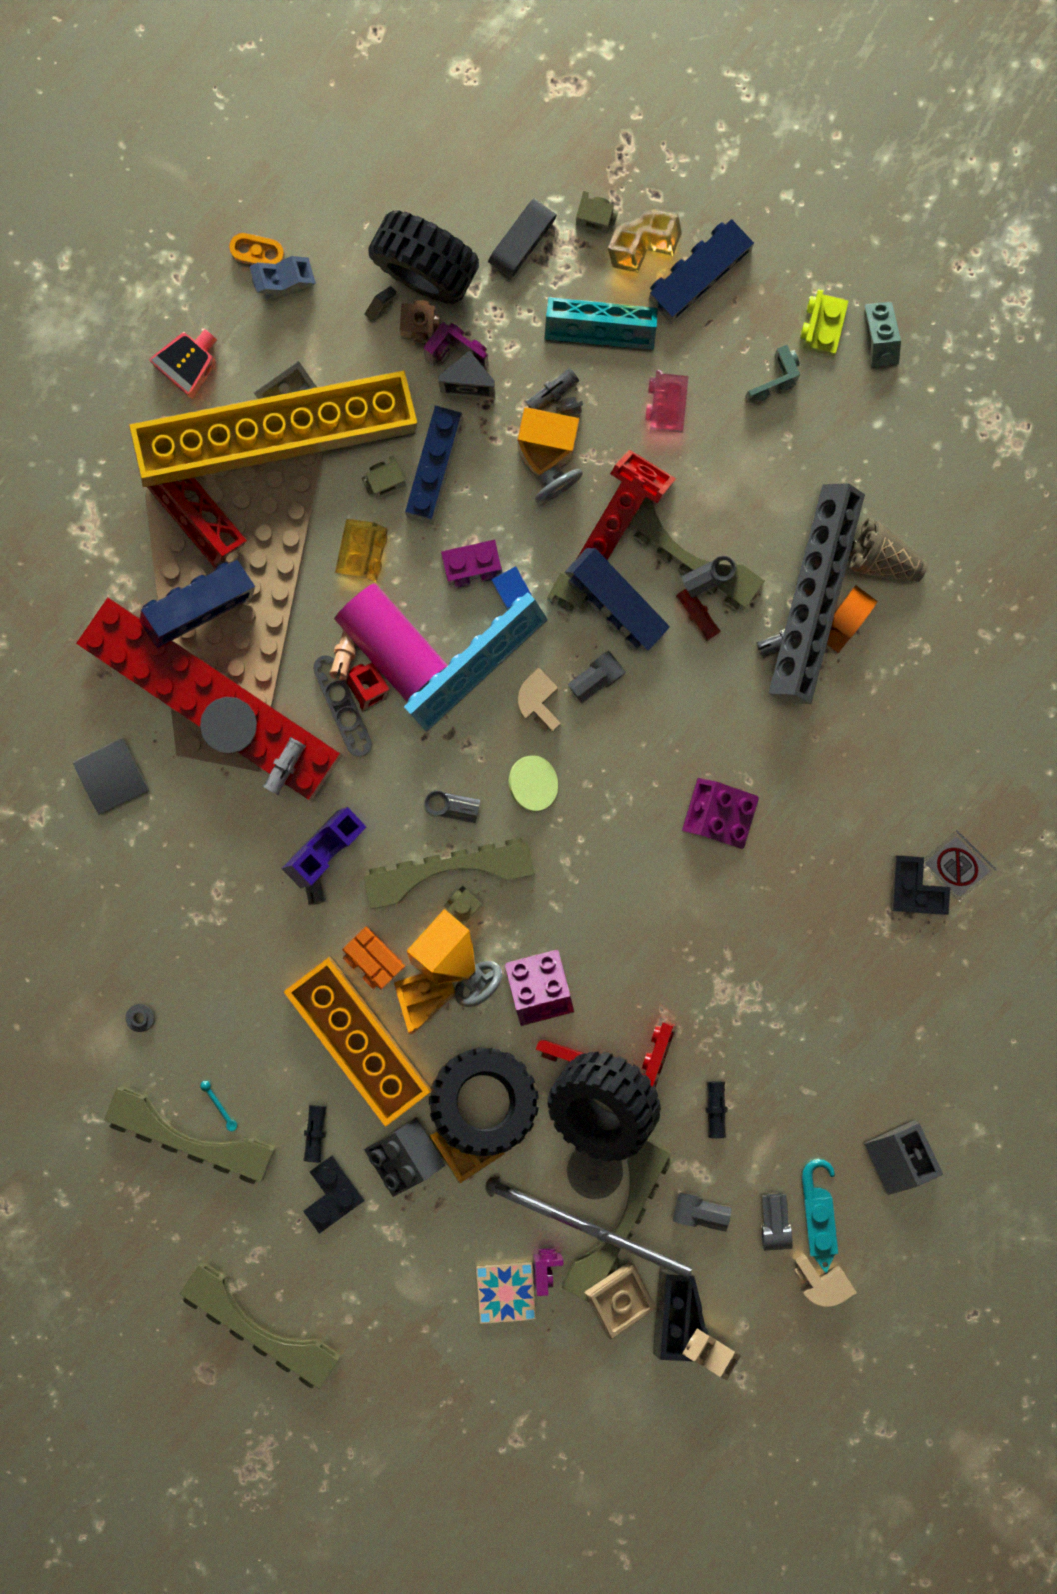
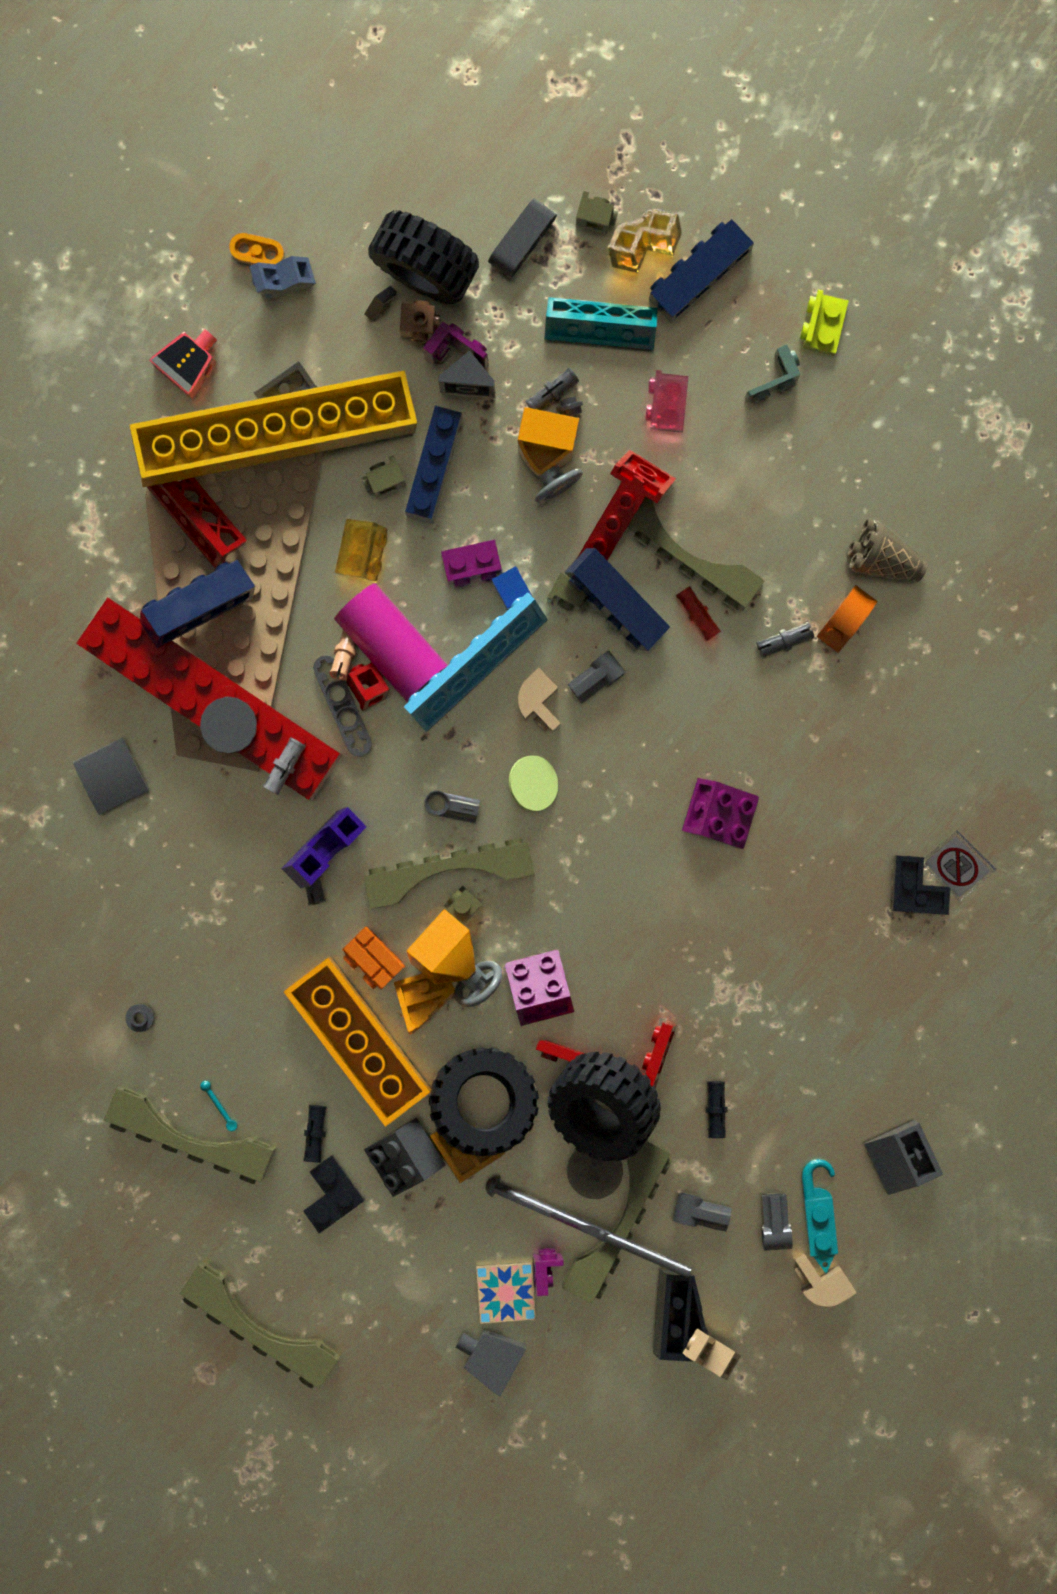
(491, 1358): none -> dark grey torso
(620, 1300): tan tile -> none
(707, 577): dark grey piece -> none
(816, 593): dark grey brick -> none
(883, 333): sand green bracket -> none

